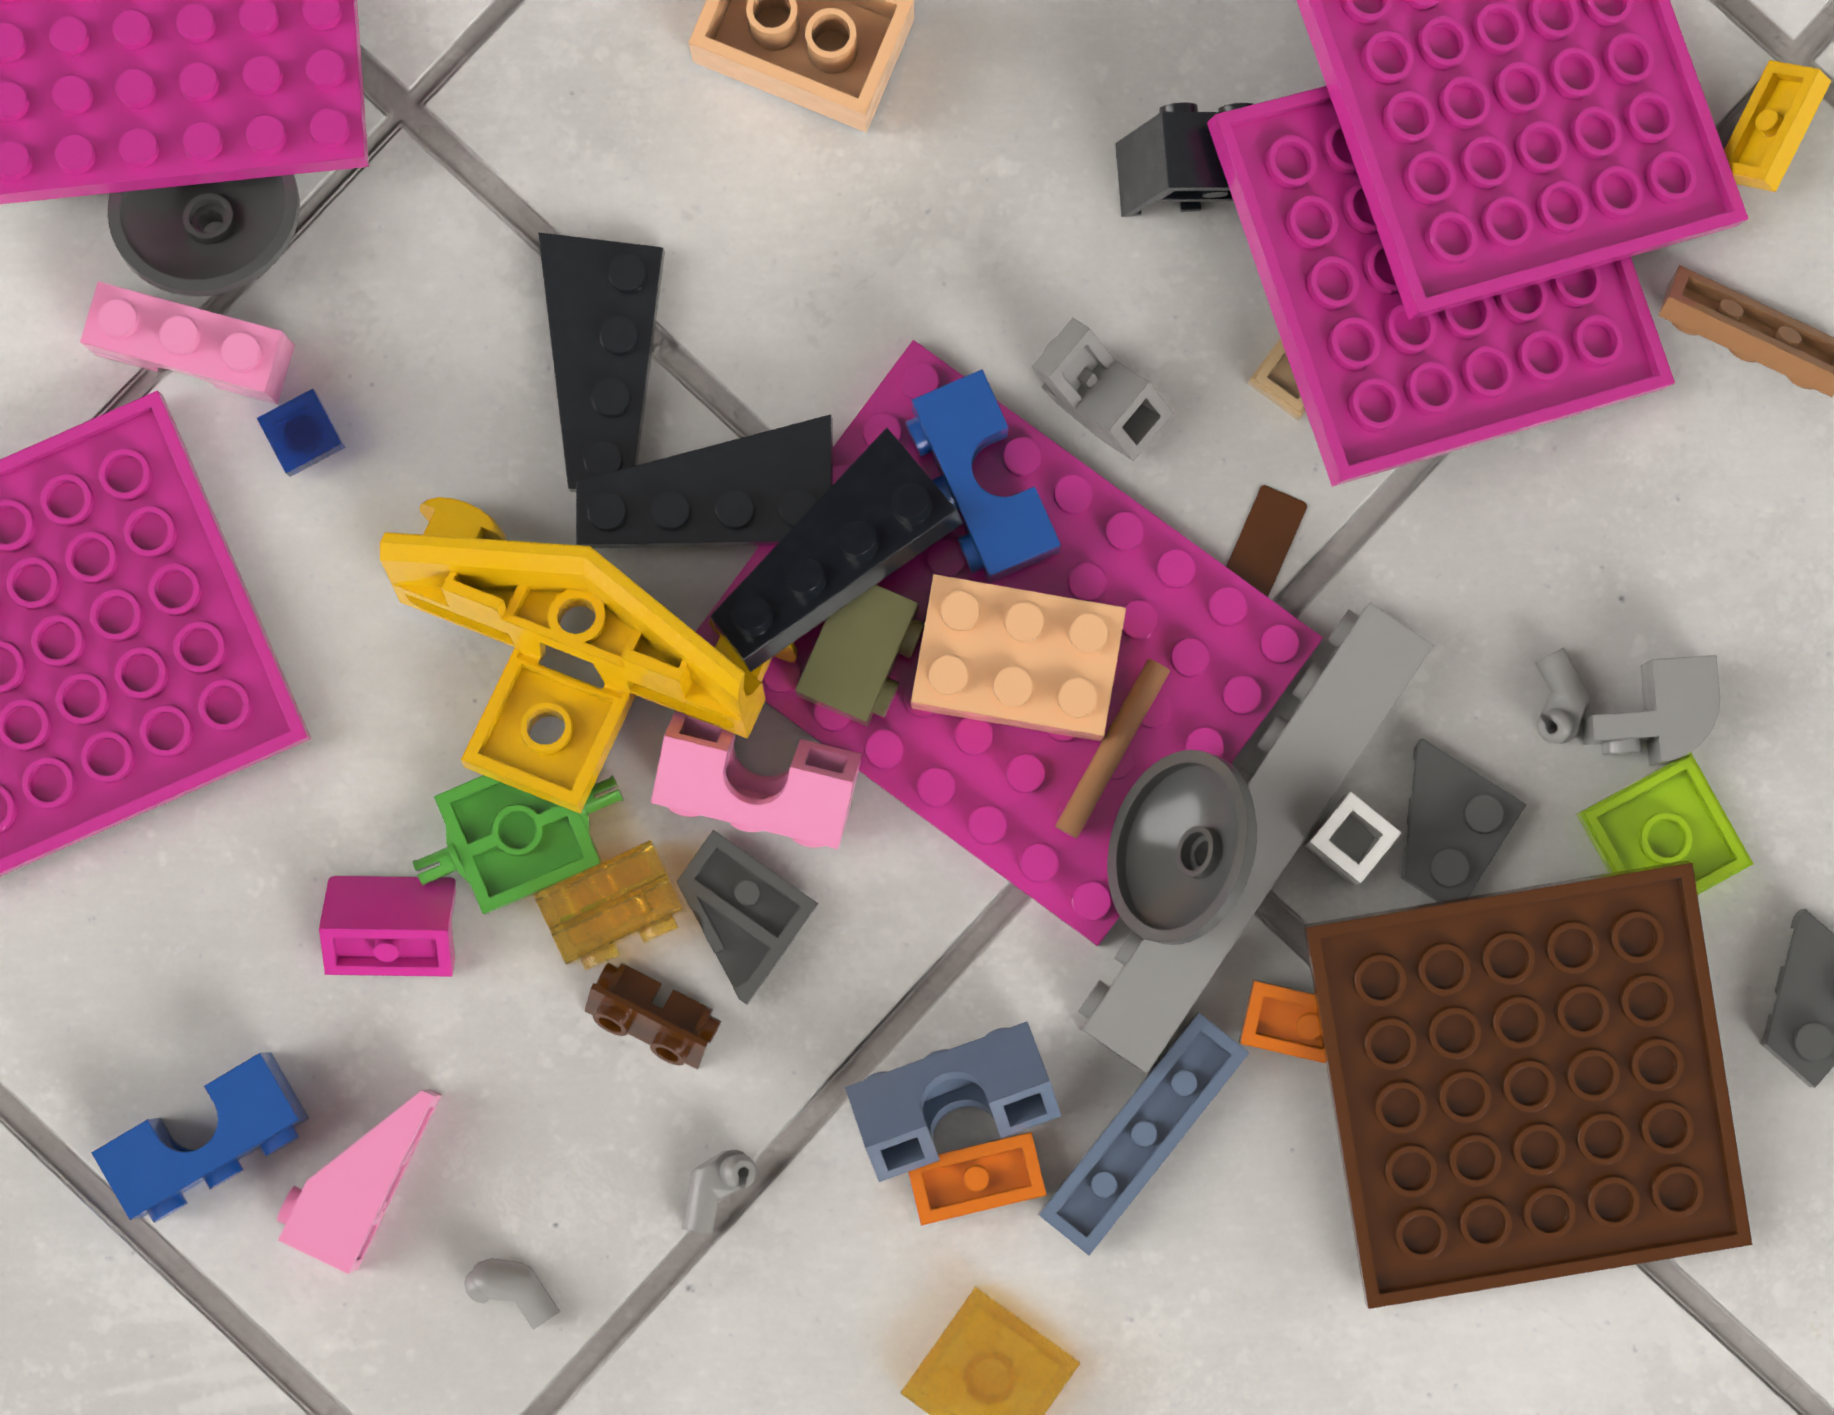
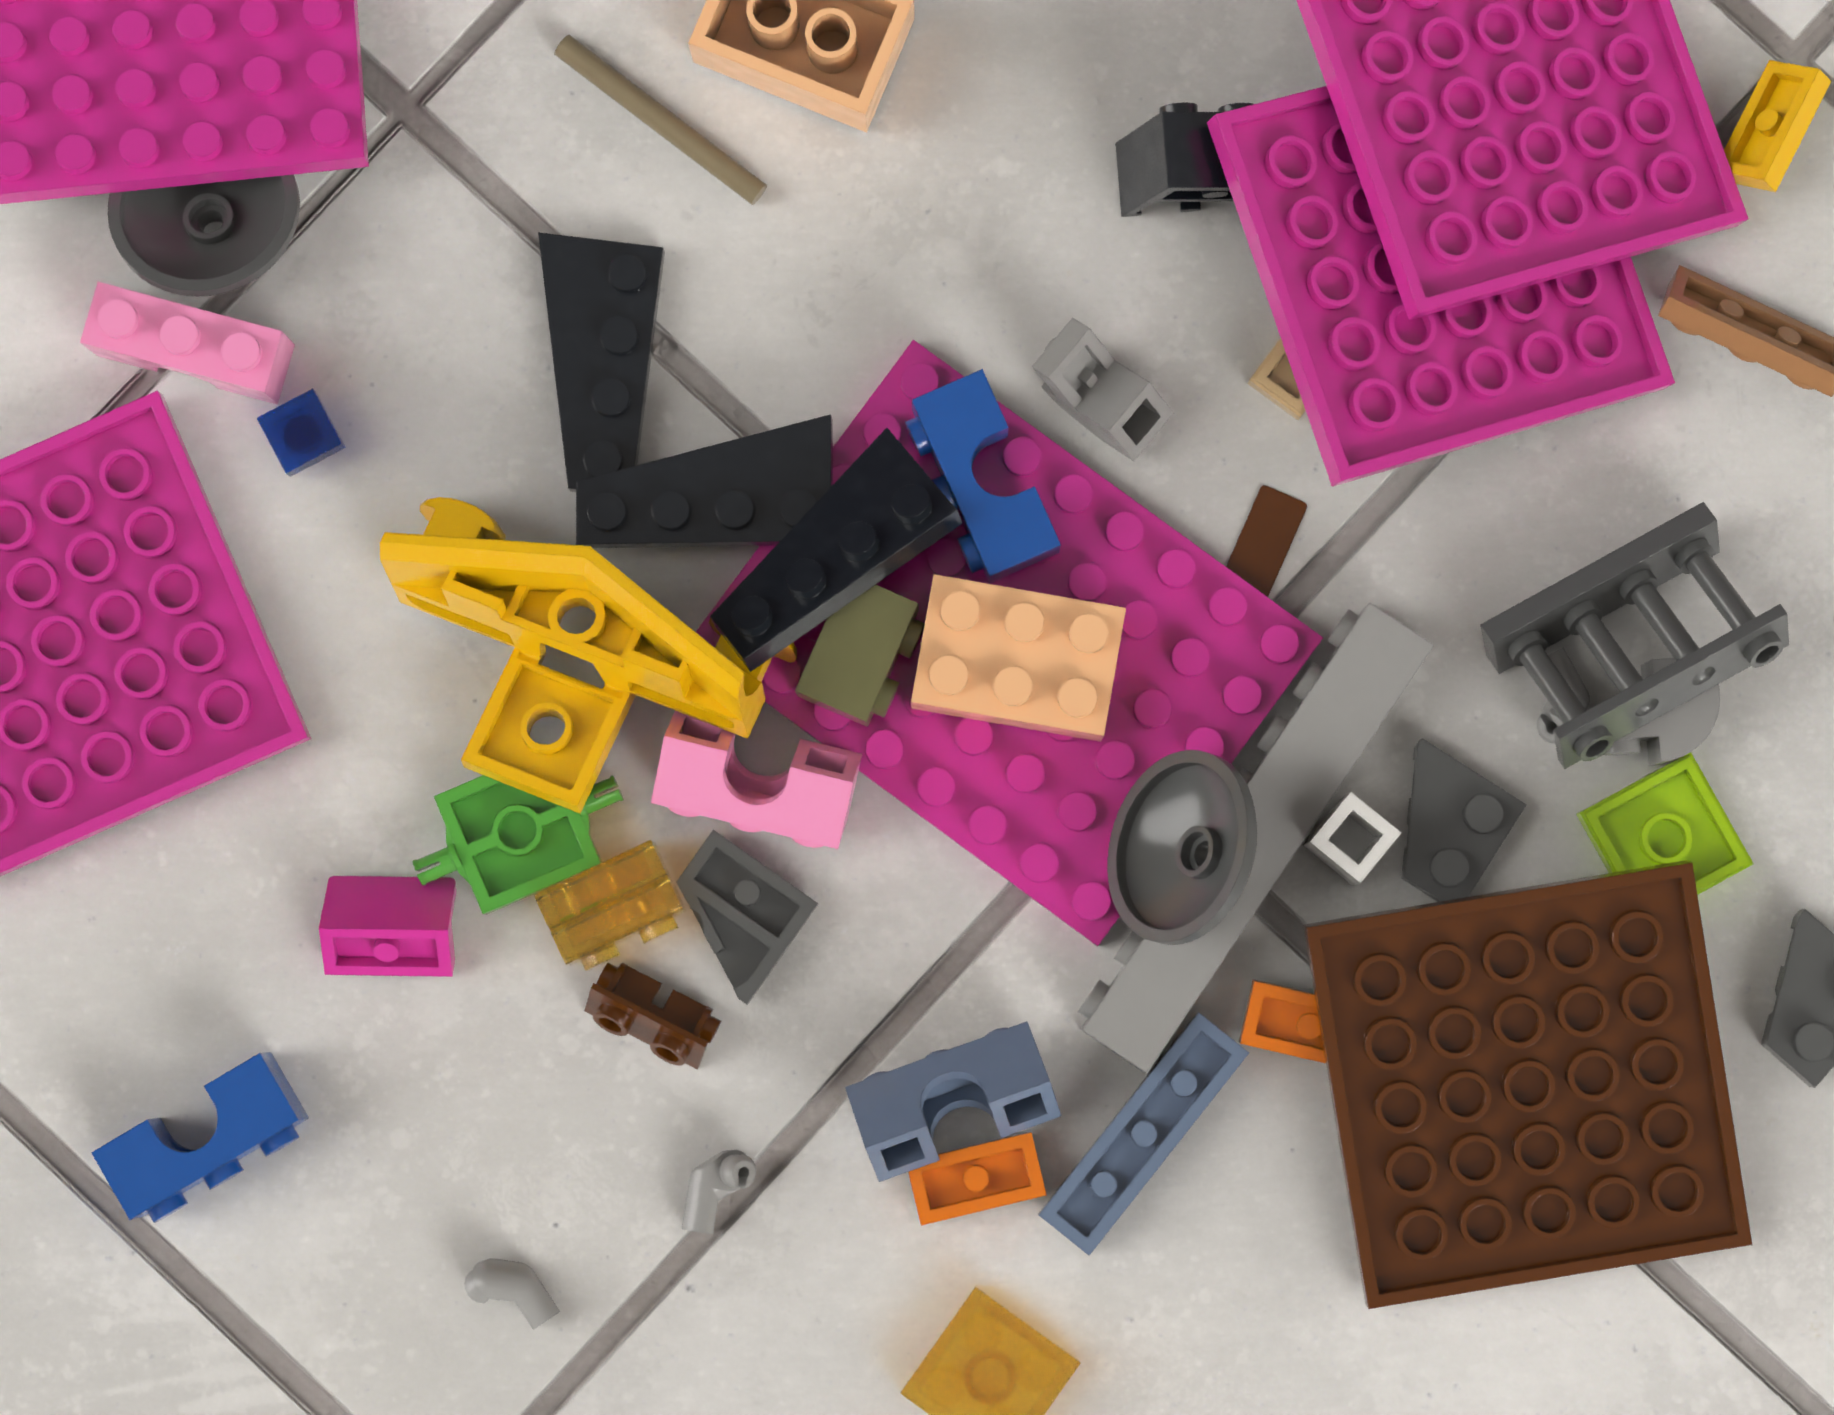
(349, 1196): bright pink slope -> none
(660, 119): none -> dark tan bar
(1112, 748): medium nougat bar -> none
(1623, 578): none -> dark grey fence

